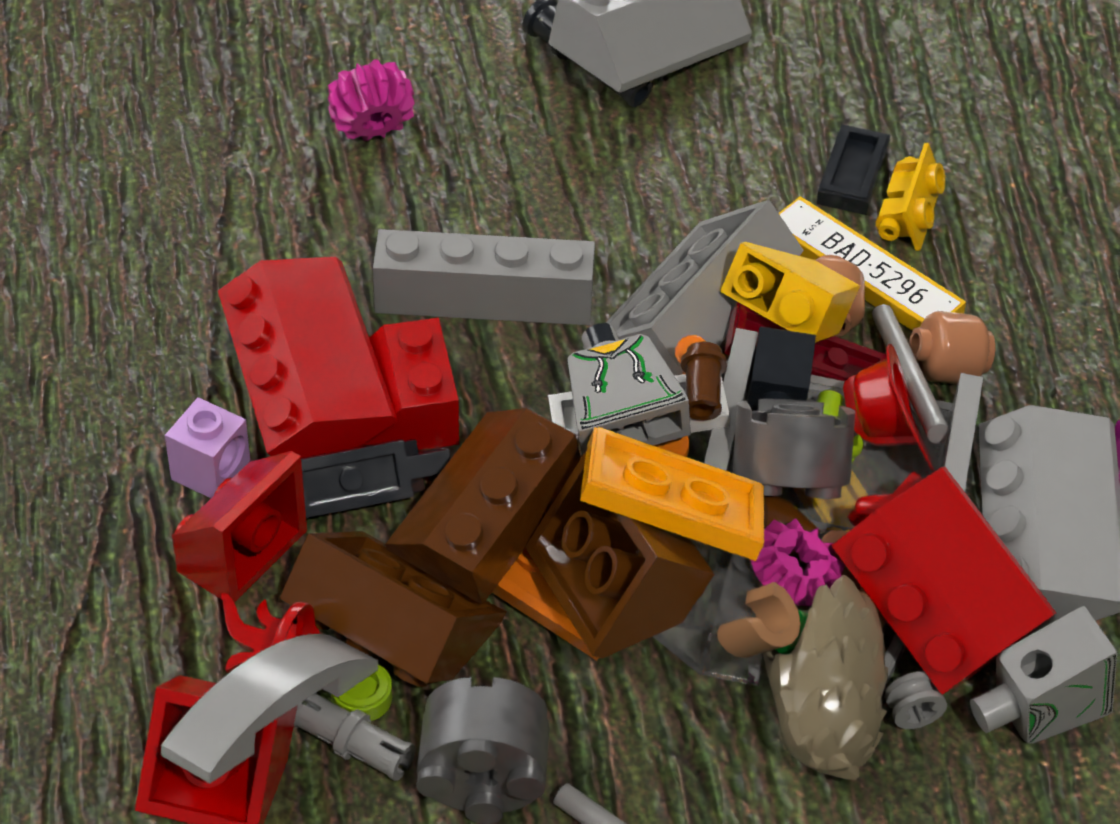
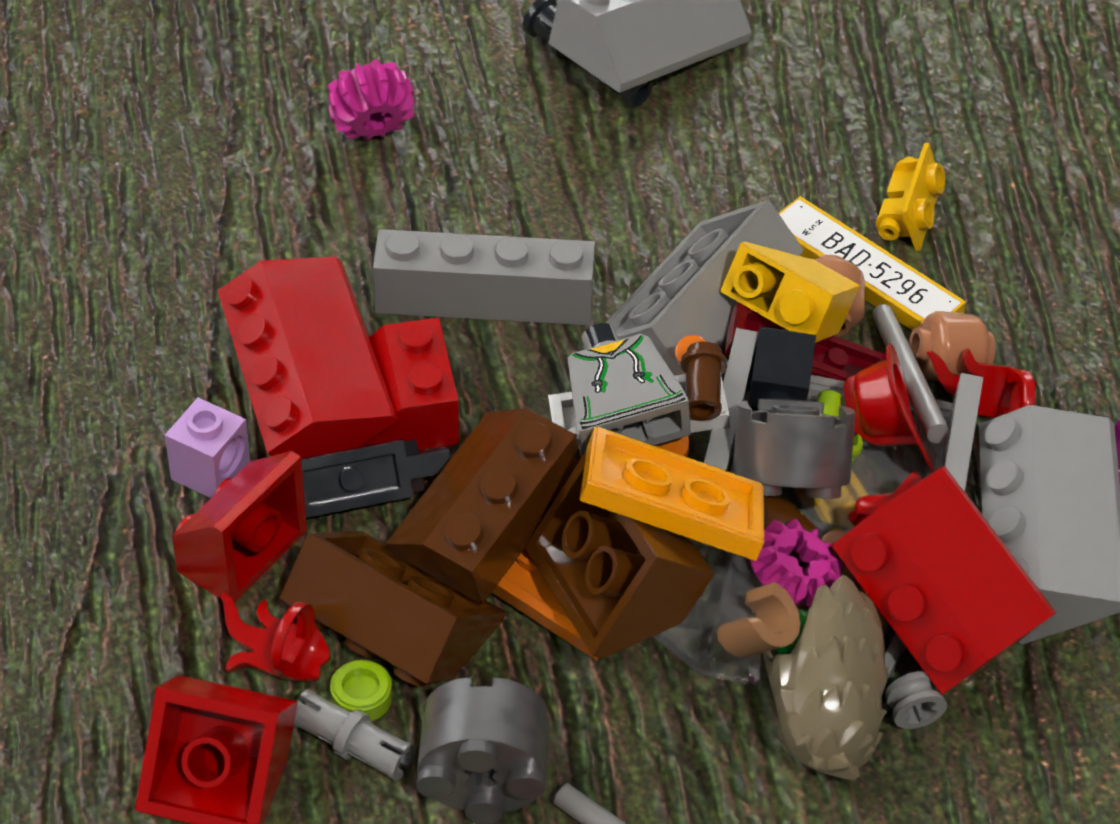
(224, 721): light grey slope -> none
(853, 169): black tile -> none
(1002, 387): none -> red piece
(1051, 680): light grey torso -> none

